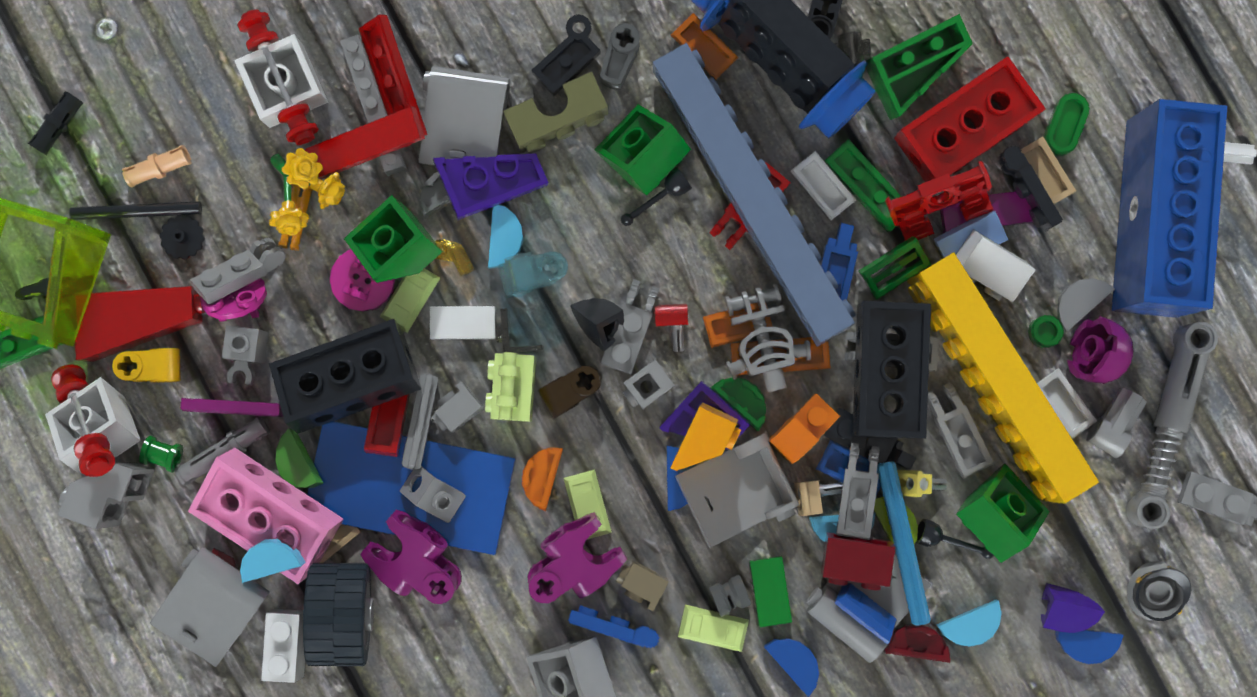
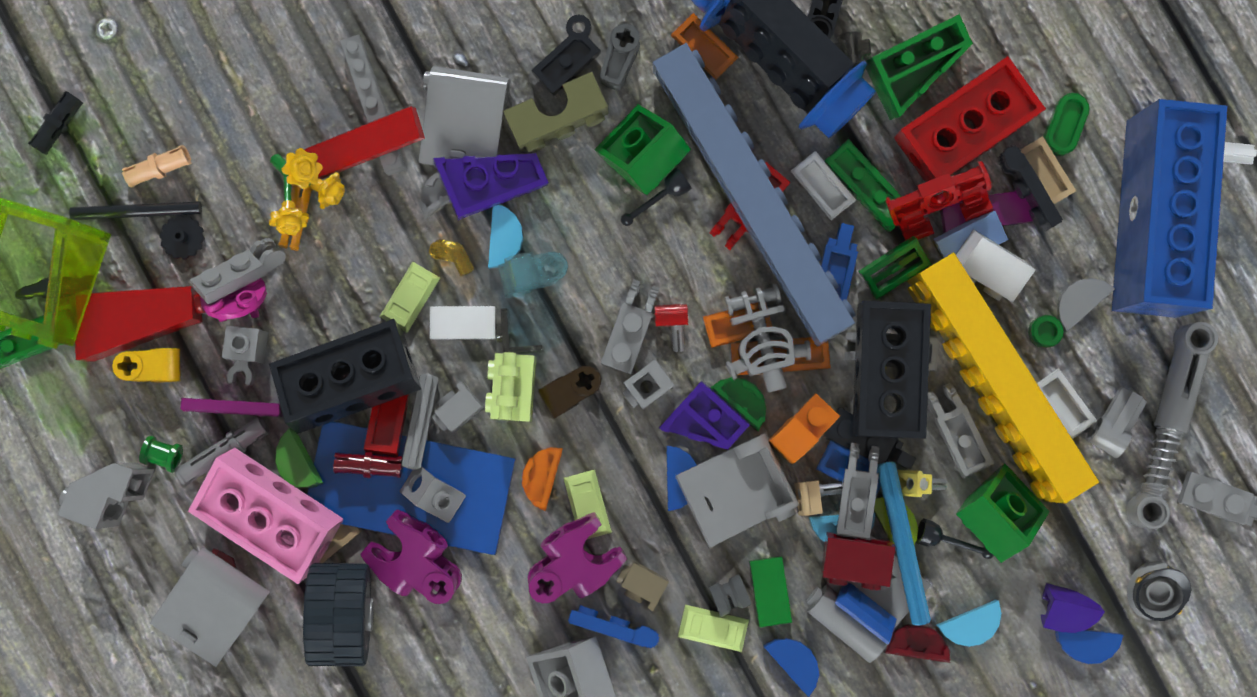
(89, 423): white brick -> none
(269, 558): medium azure tile -> none
(279, 78): white brick -> none
(283, 646): white brick -> none
(356, 293): dark pink plate -> none
(367, 464): none -> dark red pin
(388, 66): red tile -> none
(392, 242): green slope -> none
(598, 320): black brick -> none
(706, 437): light orange slope -> none
(1100, 351): magenta cylinder -> none

